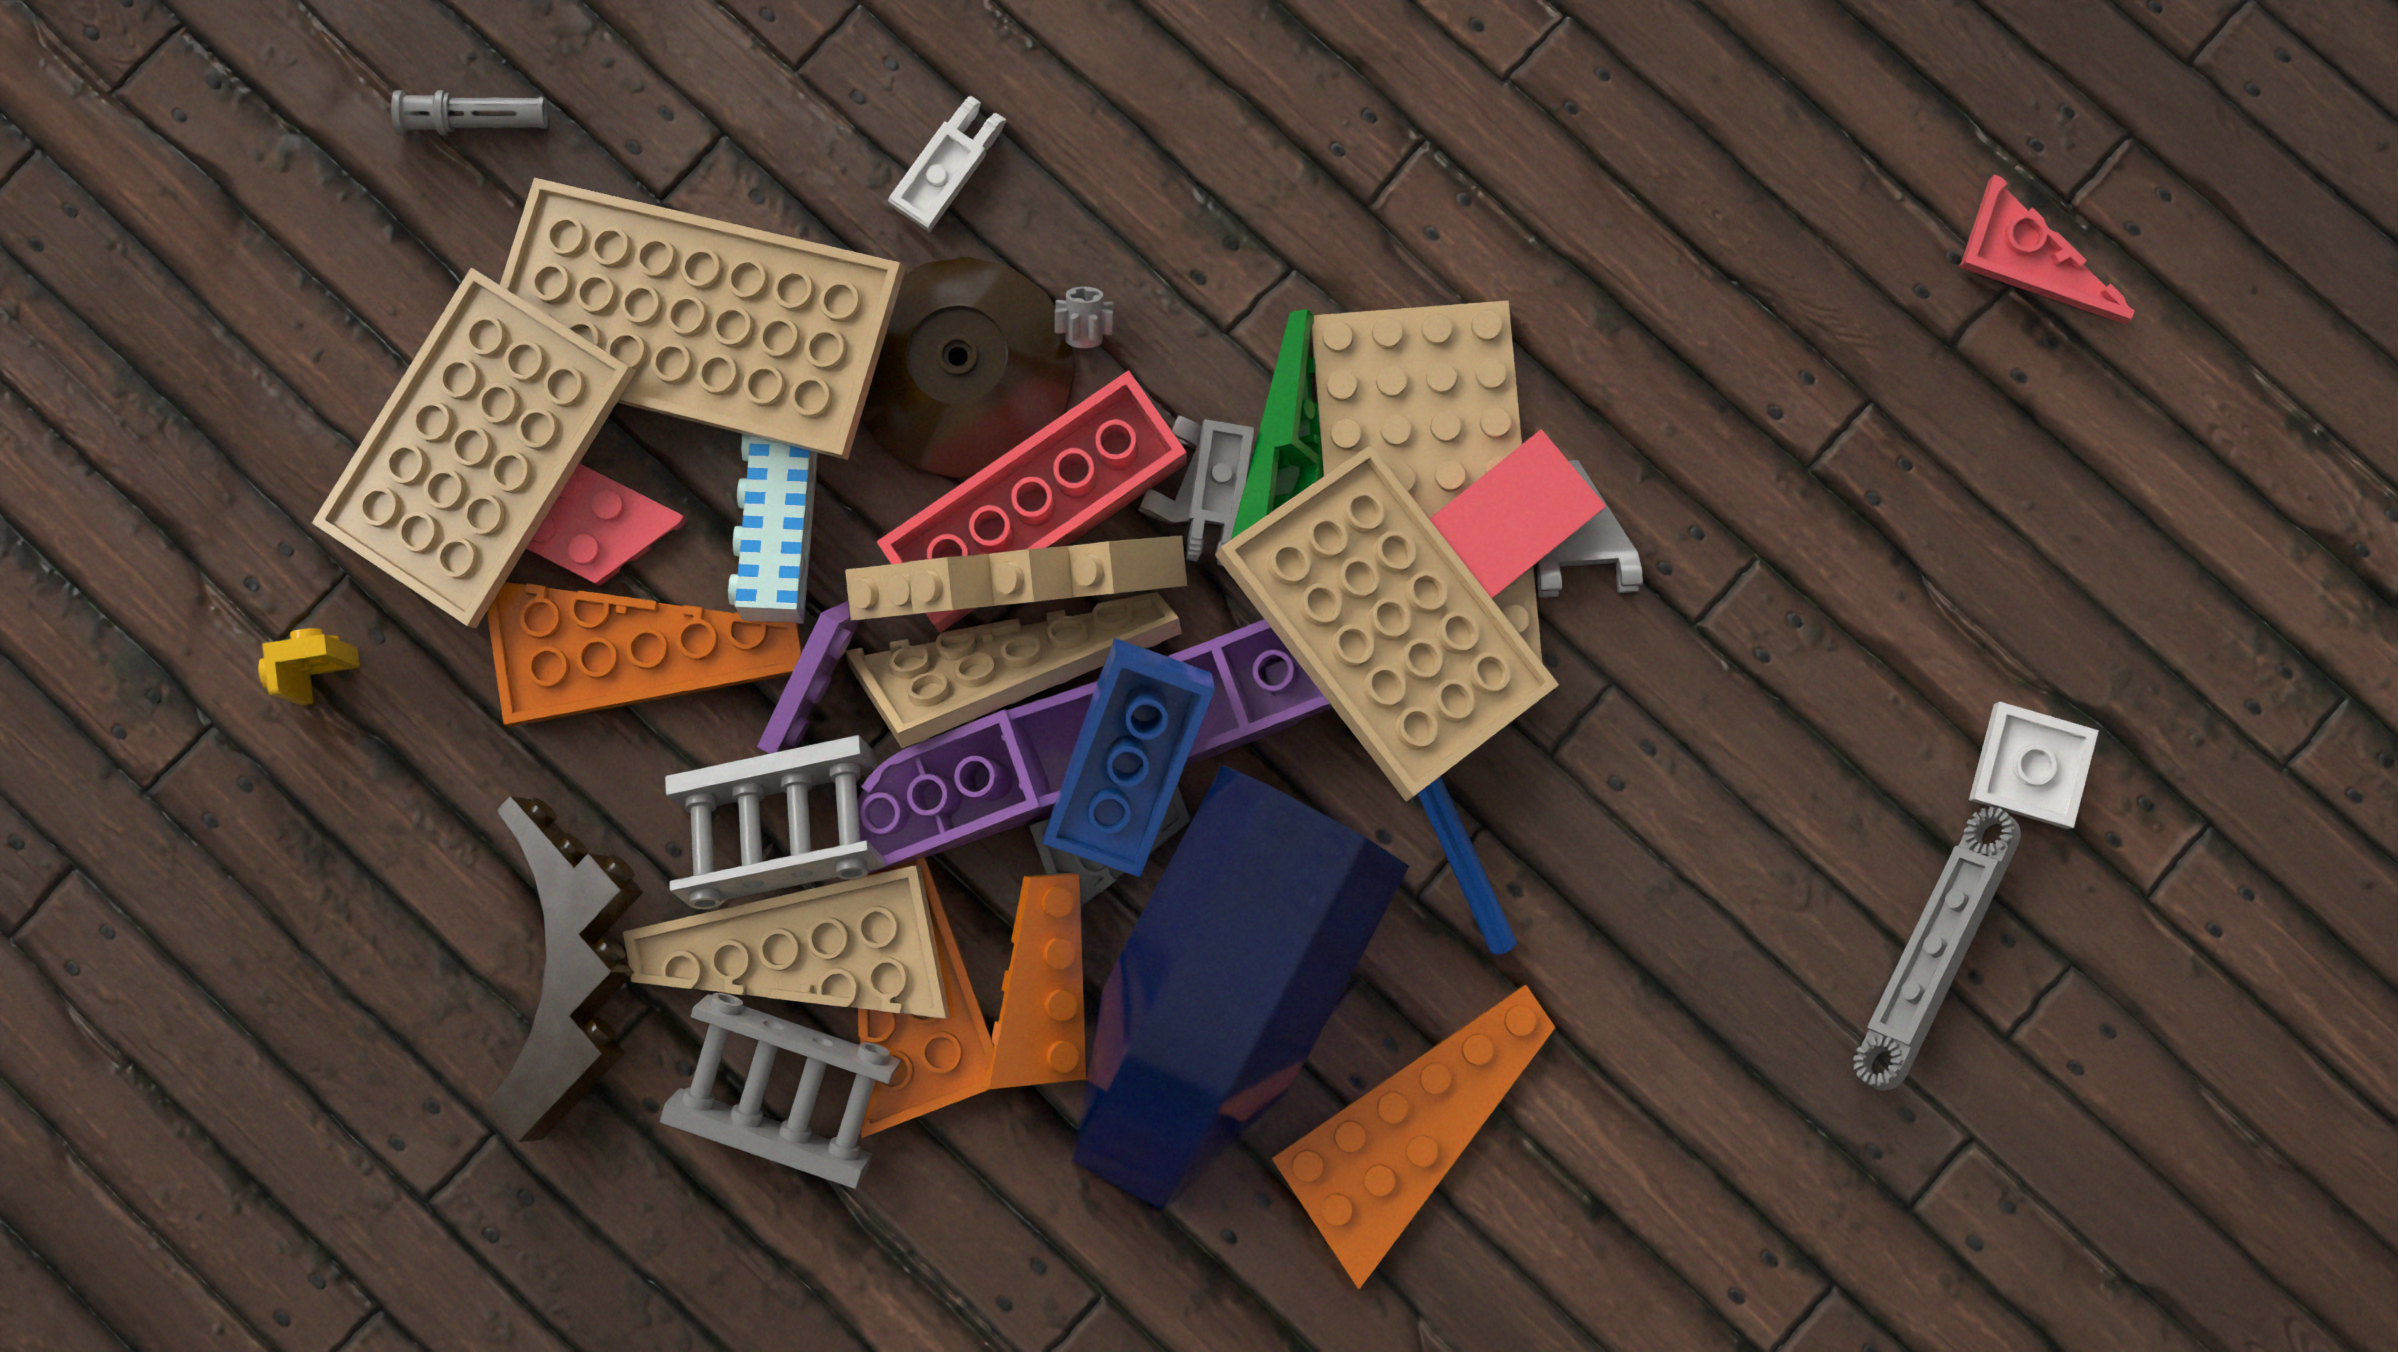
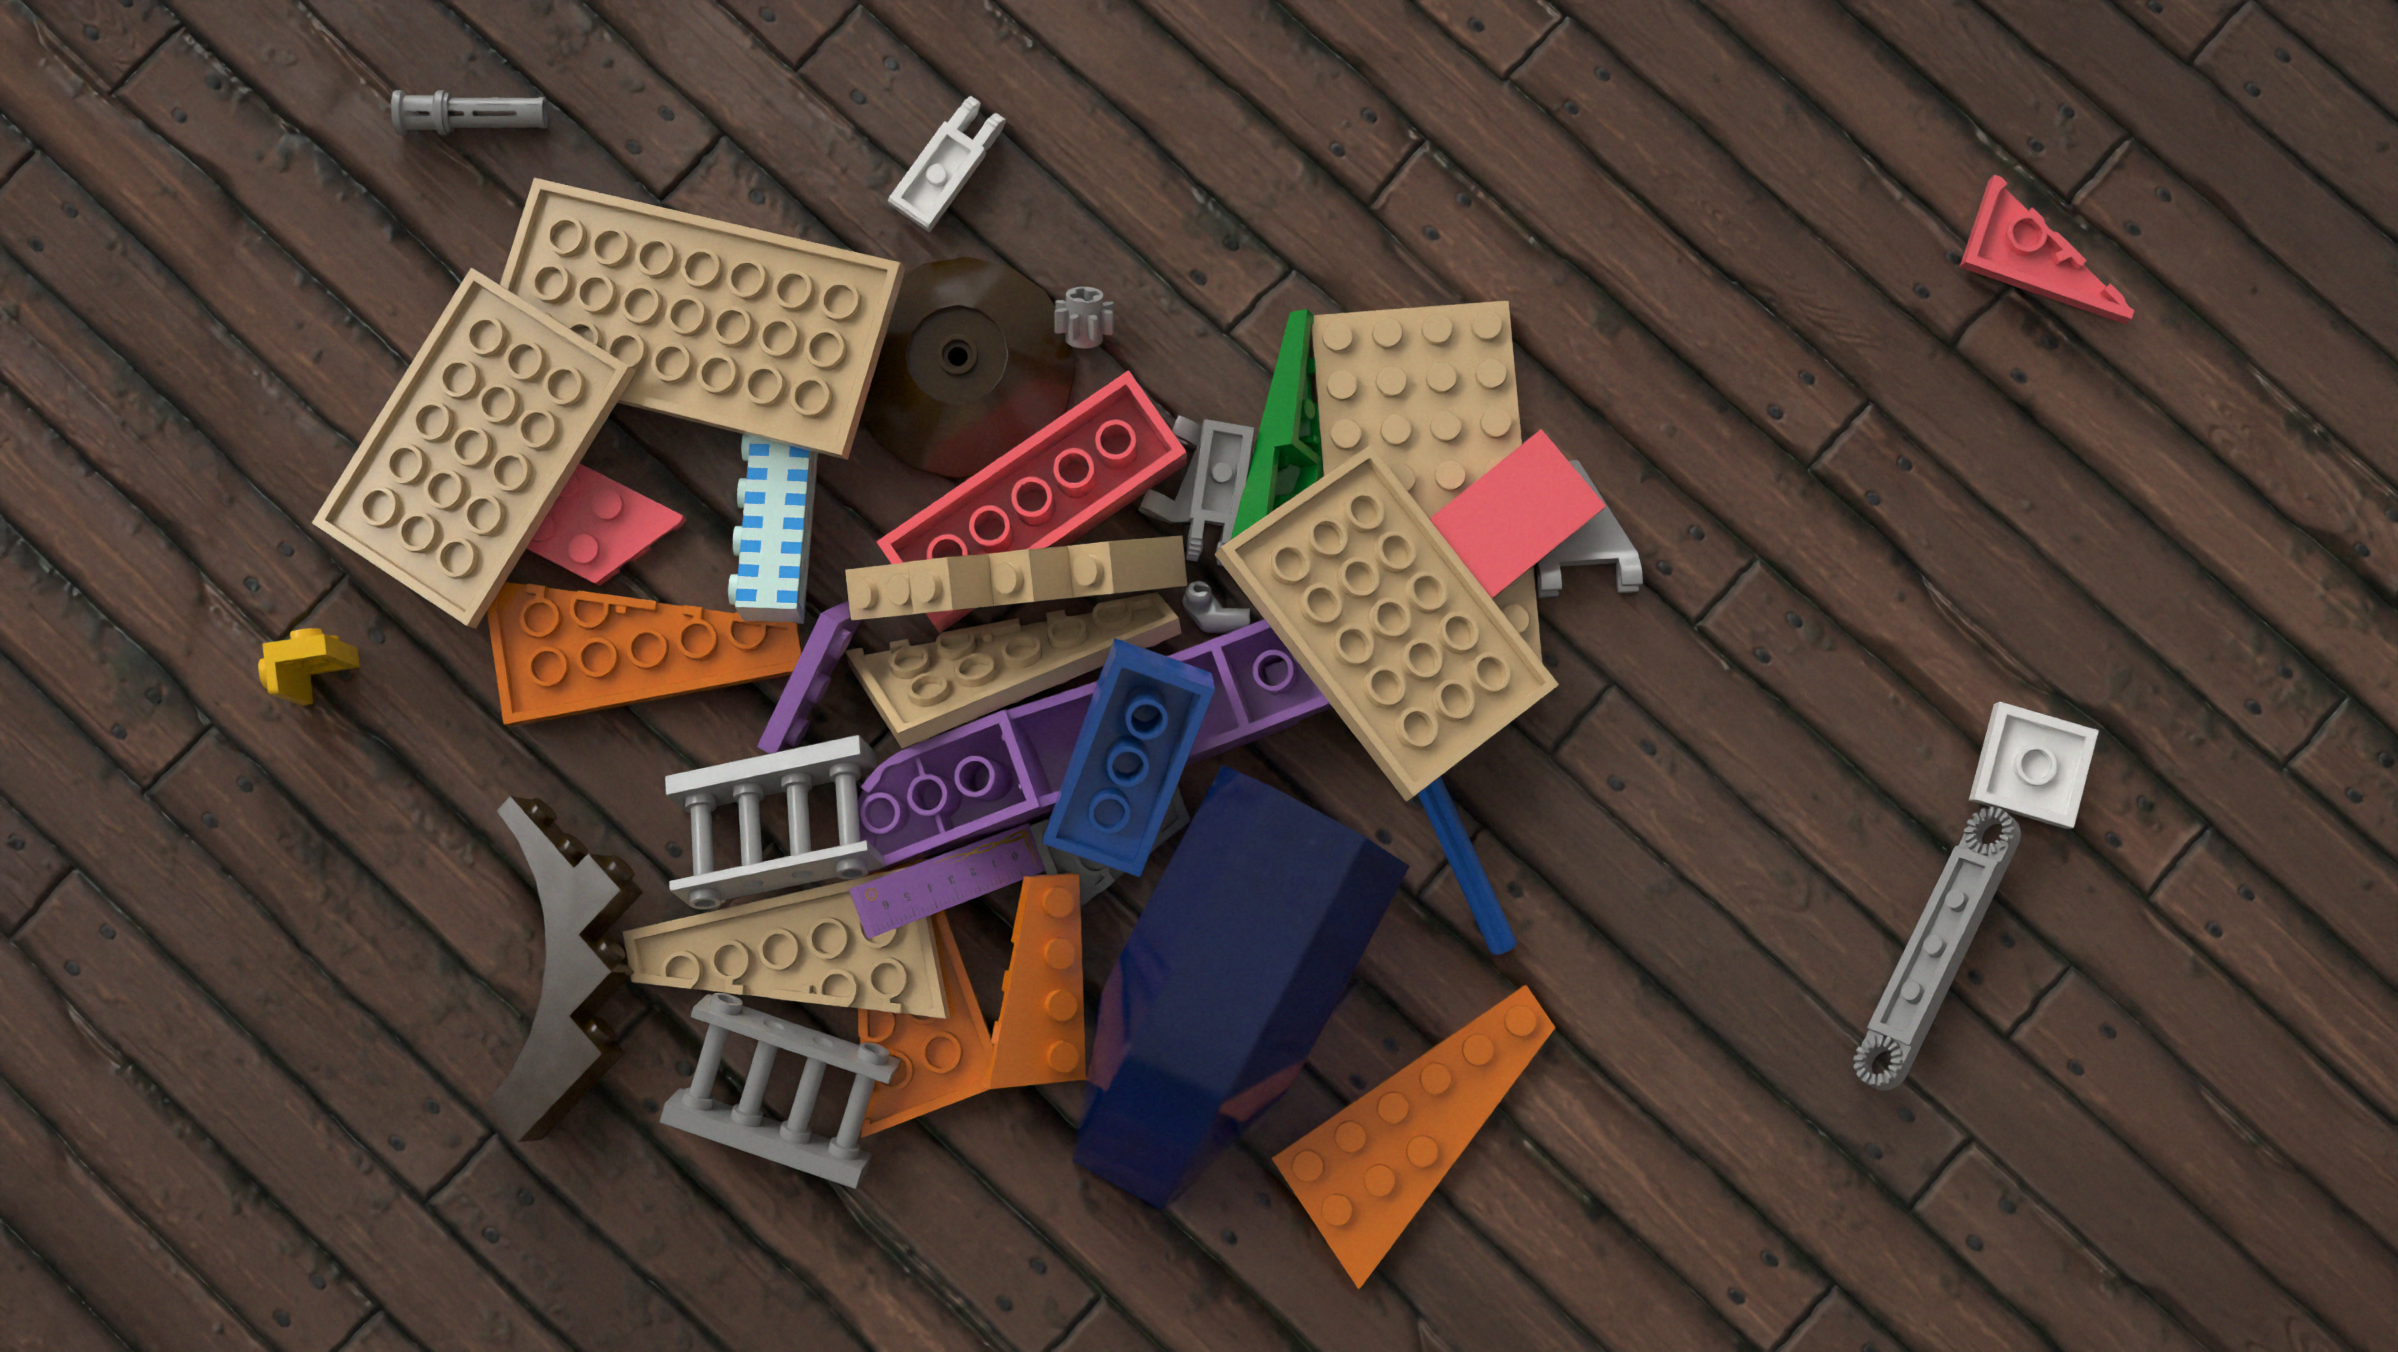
(946, 880): none -> medium lavender tile
(1209, 613): none -> light grey arm

